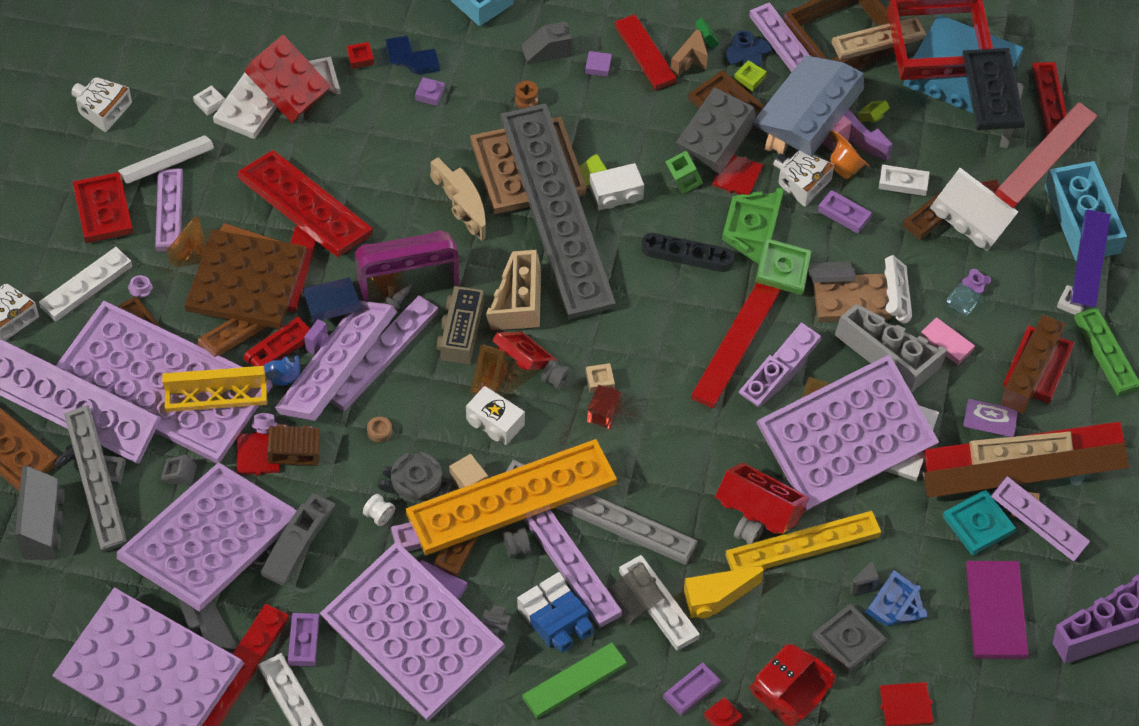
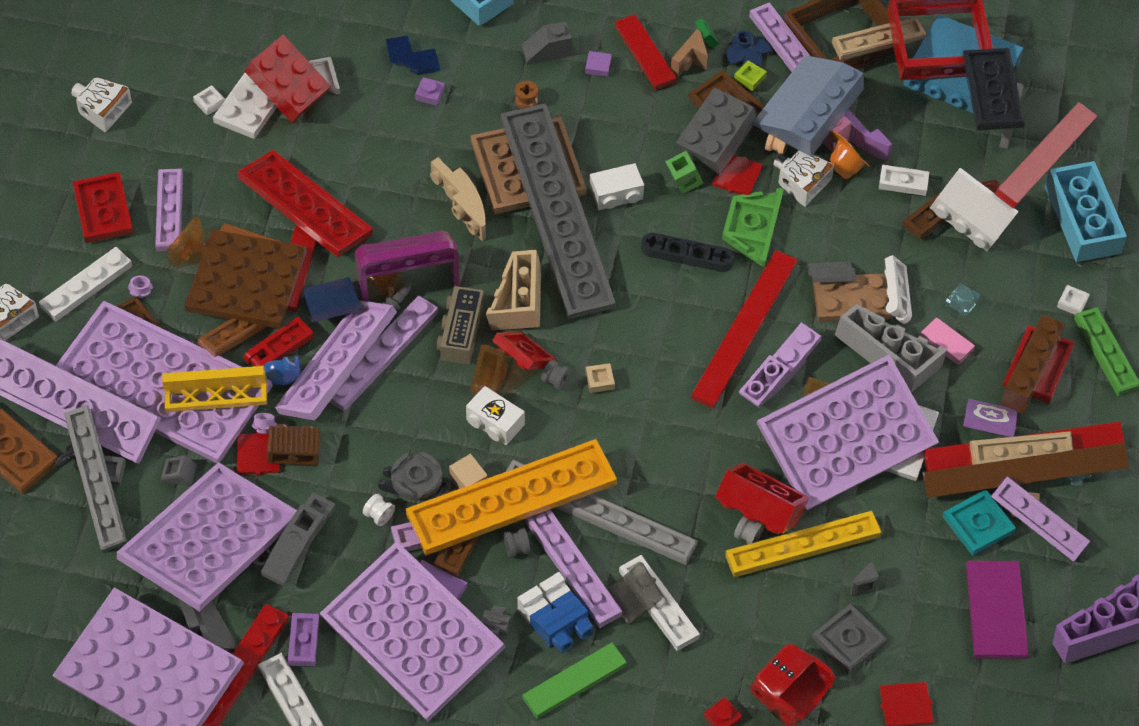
(39, 515): dark grey slope -> none
(166, 159): white tile -> none
(316, 337): medium lavender plate -> none
(360, 55): red plate -> none
(379, 429): medium nougat tile -> none
(591, 166): lime slope -> none
(604, 406): clear red brick -> none
(691, 689): medium lavender tile -> none
(714, 592): yellow slope -> none
(783, 266): bright green tile -> none
(844, 211): medium lavender plate -> none
(873, 111): lime plate -> none
(897, 602): blue slope -> none
(979, 286): medium lavender plate -> none
(1049, 94): red tile -> none
(1090, 259): dark purple tile -> none

